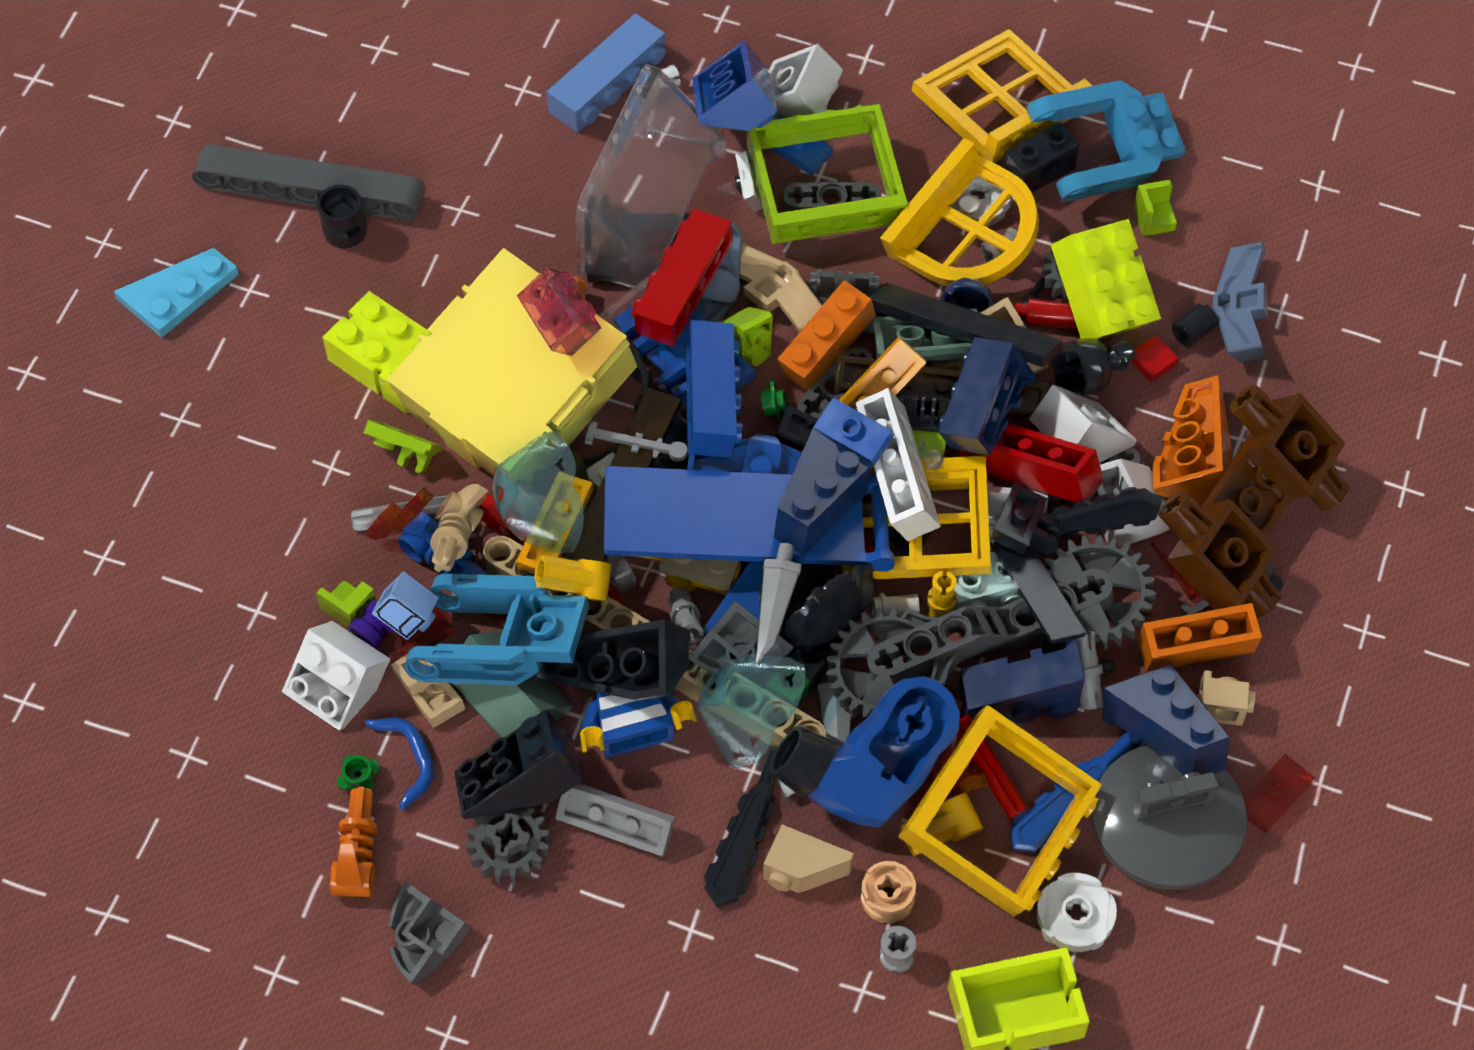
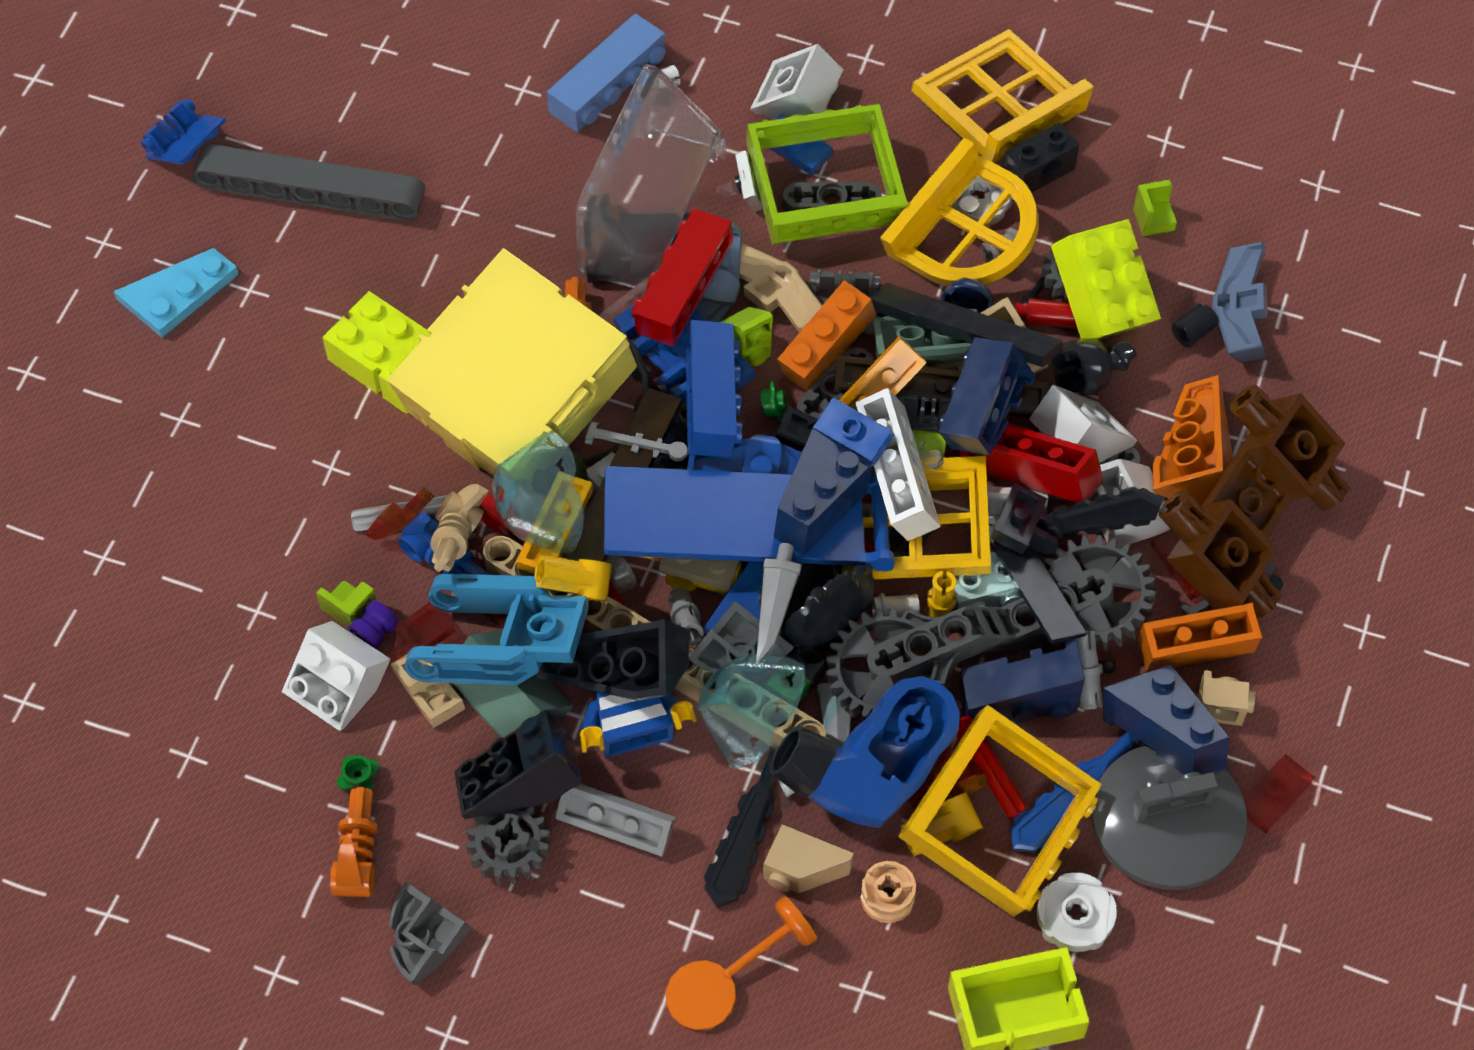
(180, 134): none -> blue hinge
(342, 216): black wheel -> none
(389, 436): lime plate -> none
(406, 606): light blue brick -> none
(419, 750): blue animal -> none
(559, 311): clear pink brick -> none
(704, 992): none -> orange piece
(735, 91): blue slope -> none
(897, 938): light grey bush -> none
(1138, 126): dark azure plate -> none
(1154, 358): red tile -> none

